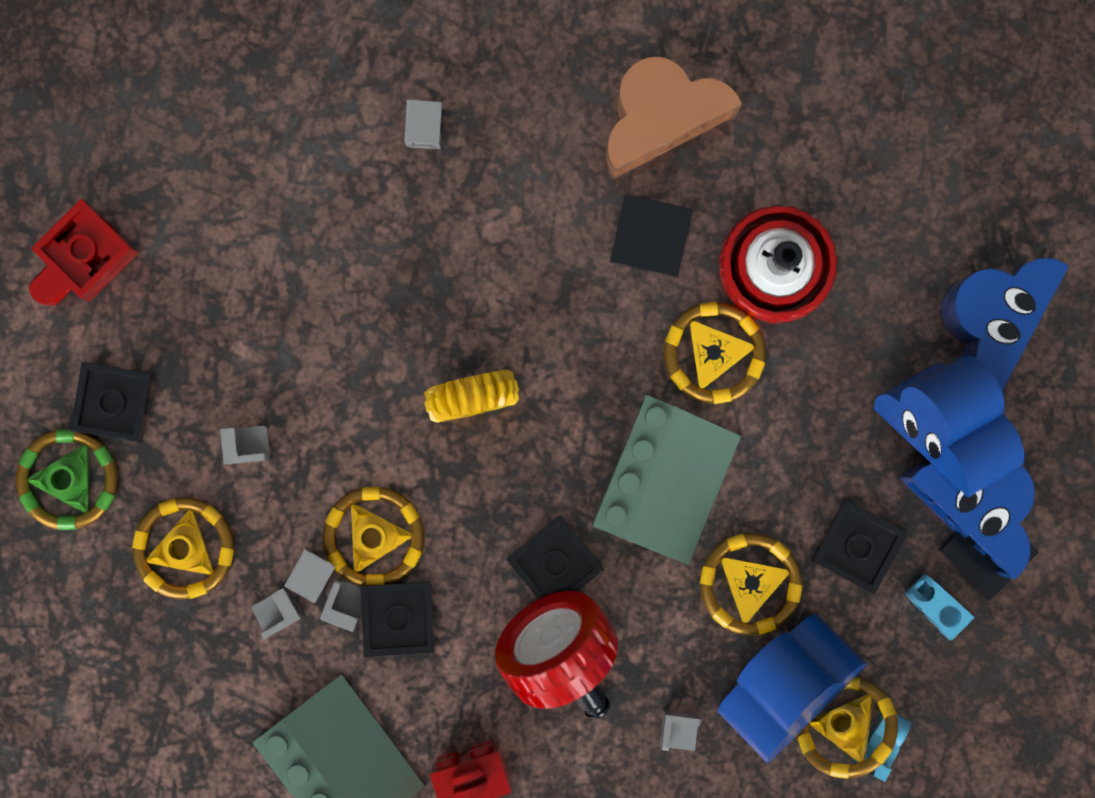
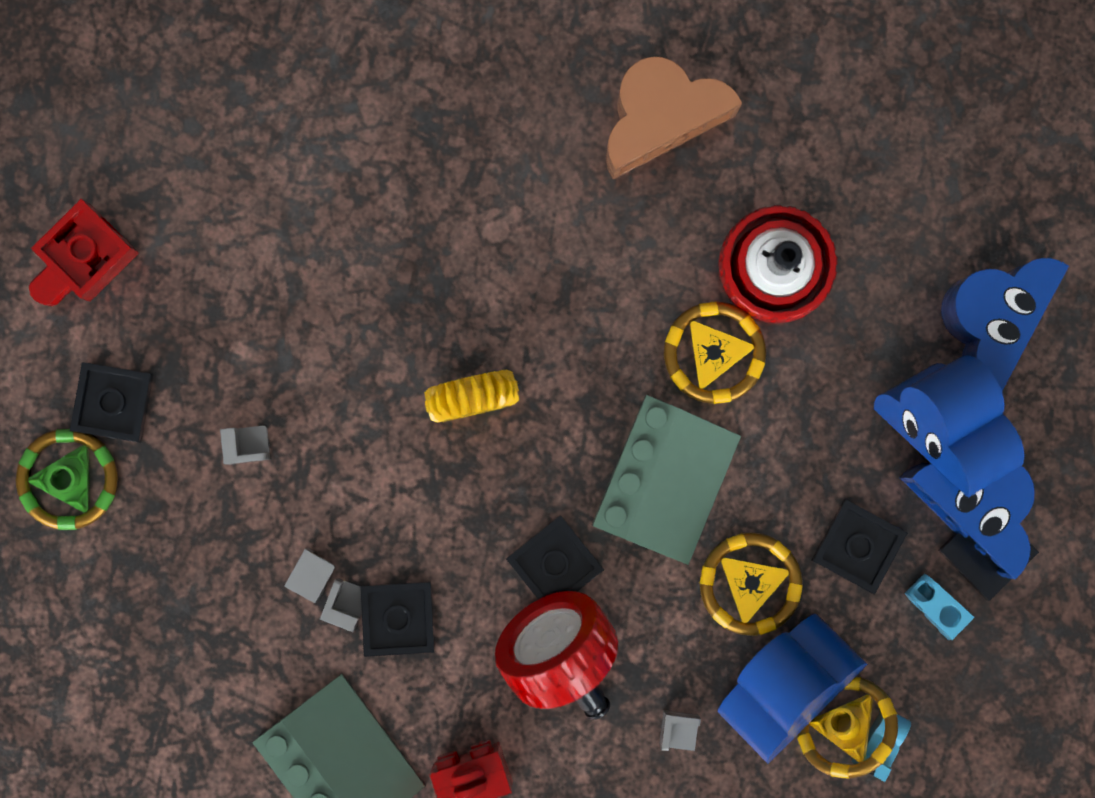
(183, 548): yellow piece -> none
(277, 612): light grey panel -> none
(373, 536): yellow piece -> none
(423, 124): light grey panel -> none
(651, 236): black tile -> none

